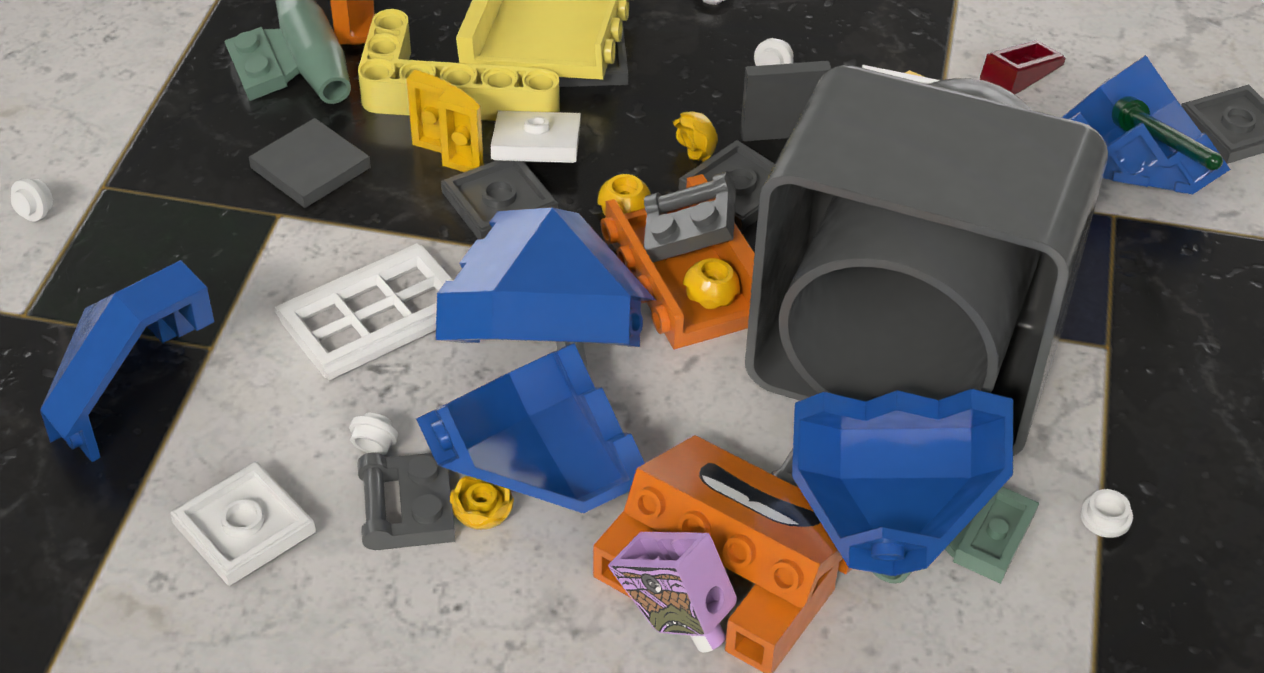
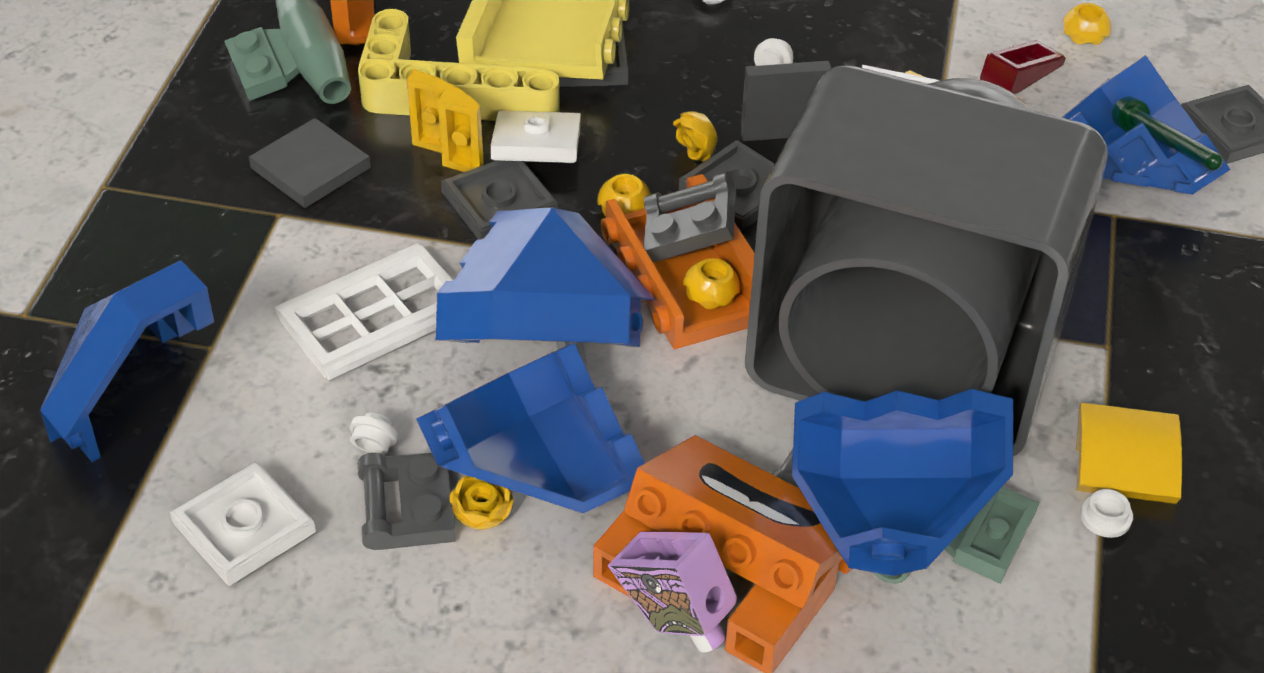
(31, 199): white plate -> none
(1087, 24): none -> yellow plate
(1129, 452): none -> yellow slope

